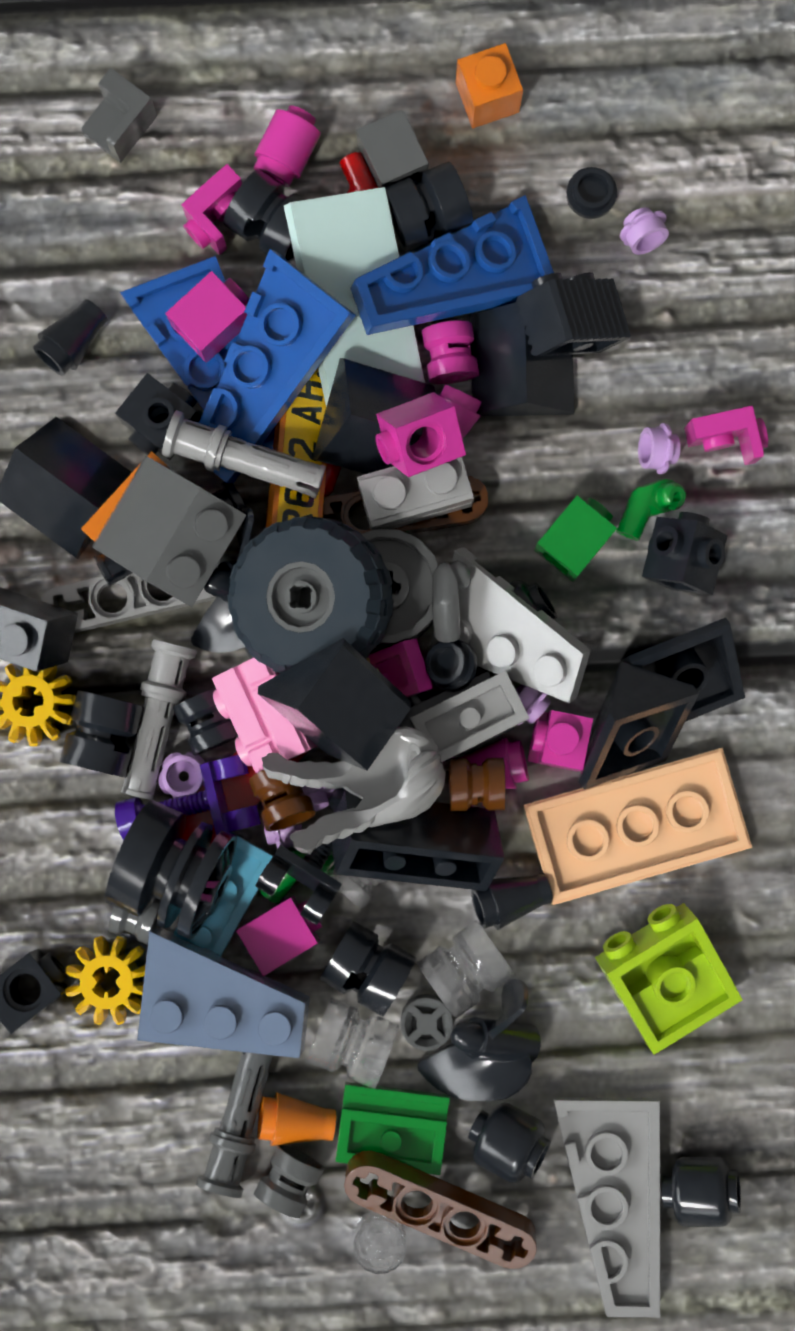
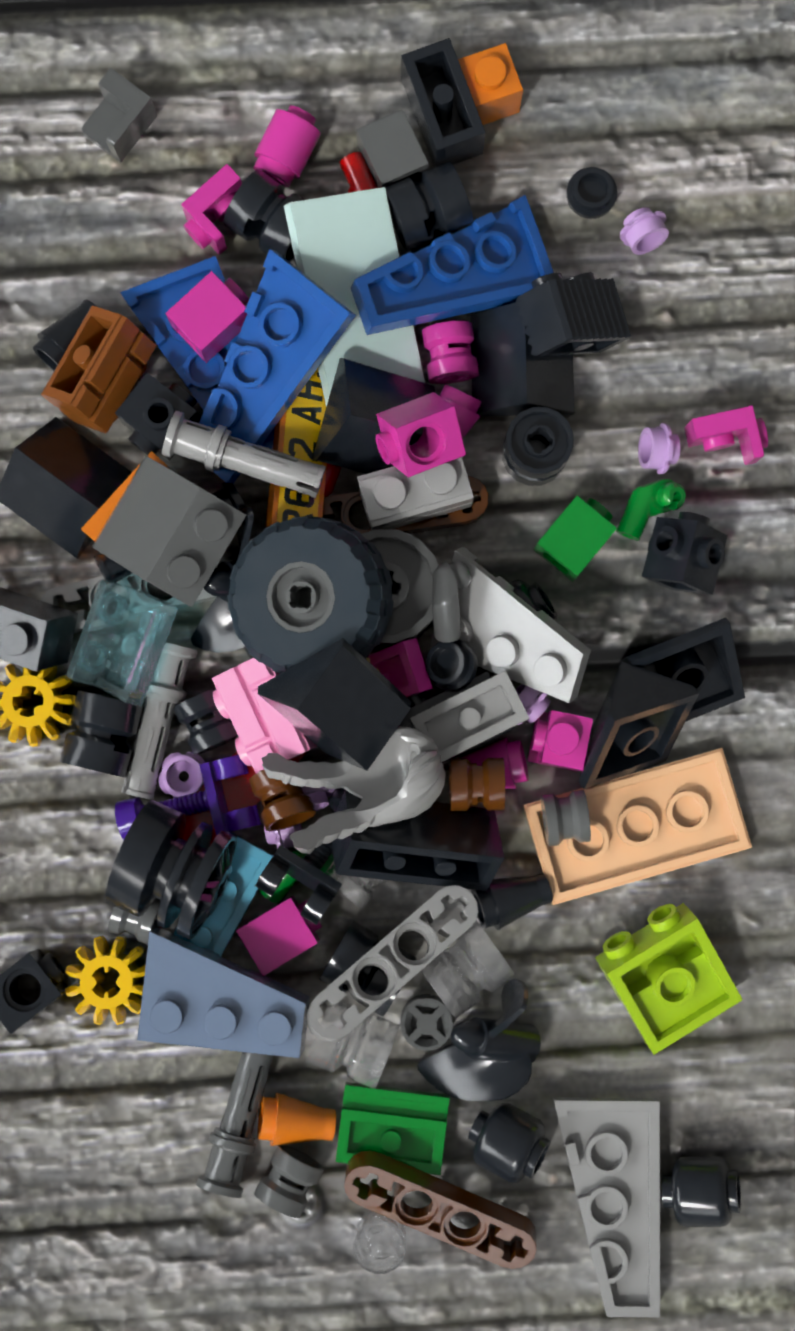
(99, 369): none -> dark orange brick
(122, 641): none -> clear light blue bracket
(389, 959): none -> light grey beam
(442, 103): none -> black brick
(537, 446): none -> black wheel
(566, 818): none -> dark grey wheel

